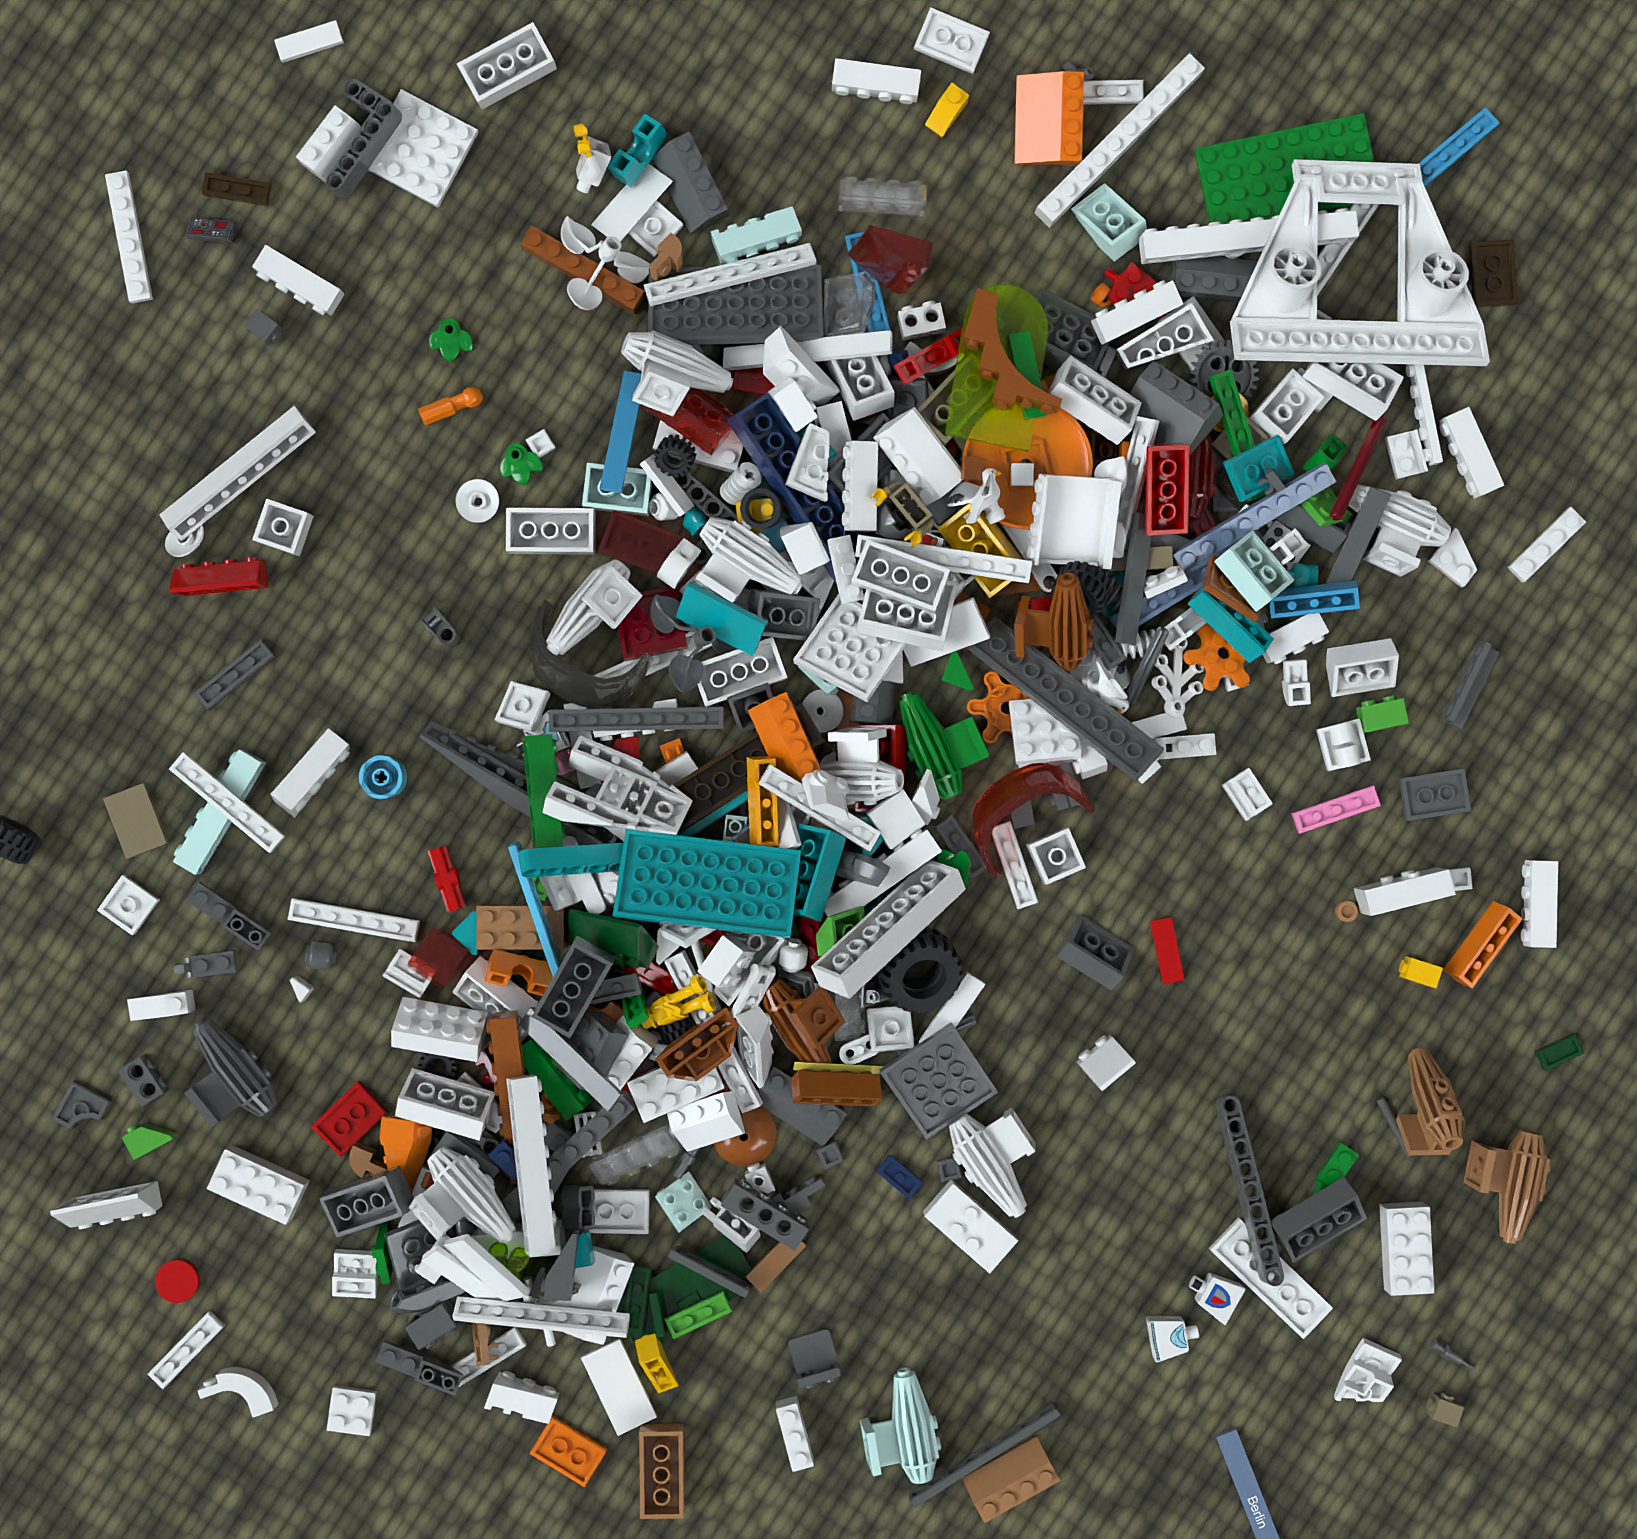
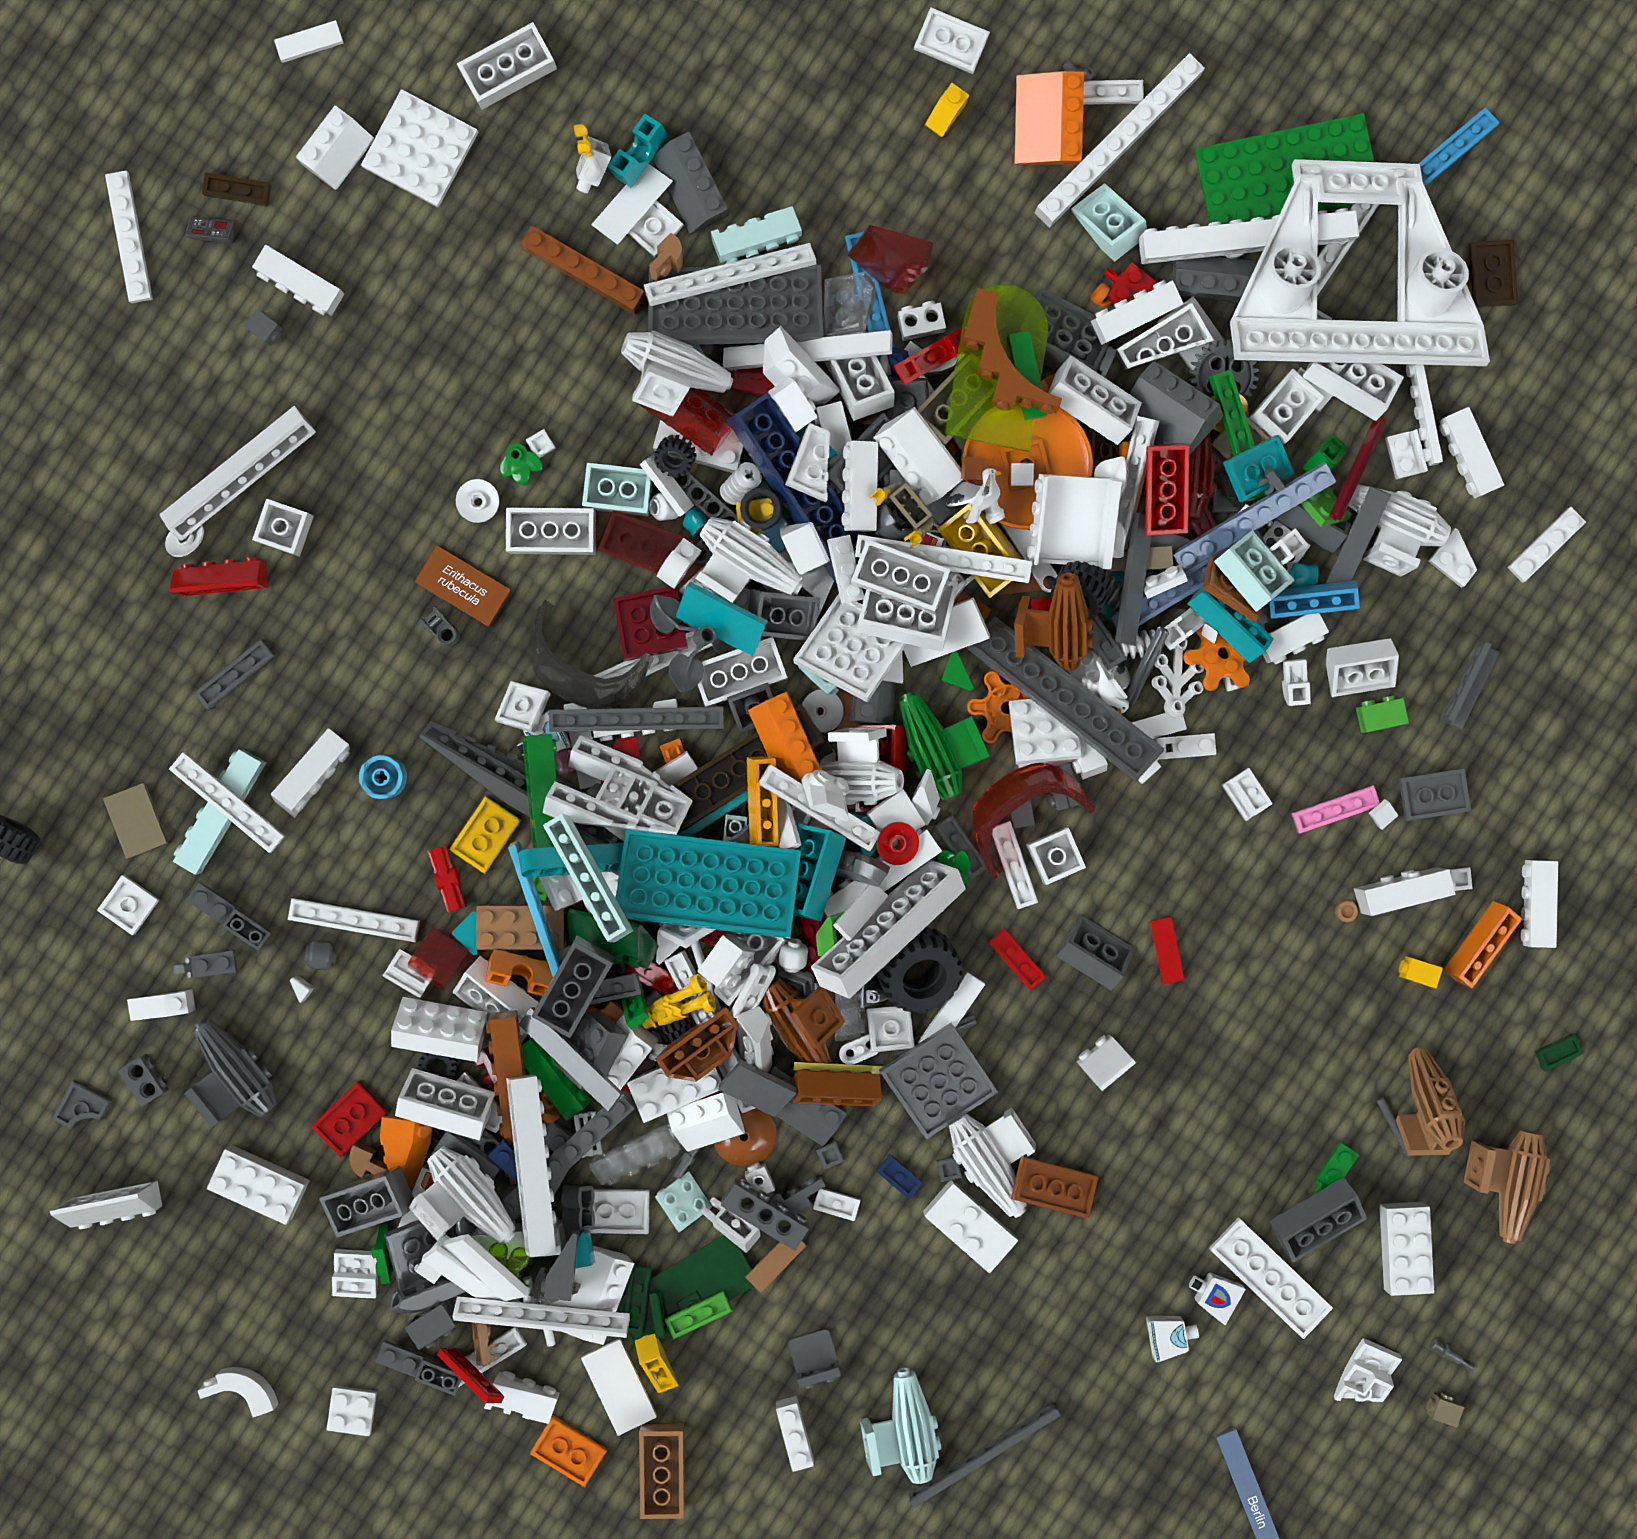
(146, 1138): bright green slope -> none
(177, 1281): red tile -> none
(186, 1349): white tile -> none
(365, 138): dark grey beam -> none
(448, 406): orange piece -> none
(450, 342): green plate -> none
(462, 586): none -> dark orange tile
(470, 1375): none -> red tile
(485, 834): none -> yellow tile
(579, 238): white plant -> none
(588, 878): none -> light aqua brick
(601, 597): white piece -> none
(621, 435): dark azure tile -> none
(710, 1271): dark grey tile -> none
(757, 1088): none -> dark grey tile
(836, 1204): none -> white plate
(860, 911): none -> white tile
(876, 81): white brick -> none
(882, 197): clear slope -> none
(907, 843): none -> red dish
(1010, 1479): medium nougat slope -> none
(1017, 959): none -> red tile
(1054, 1187): none -> dark orange tile
(1209, 633): none -> white sticker
(1256, 1198): dark grey beam -> none
(1343, 745): white plate -> none
(1383, 814): none -> white tile

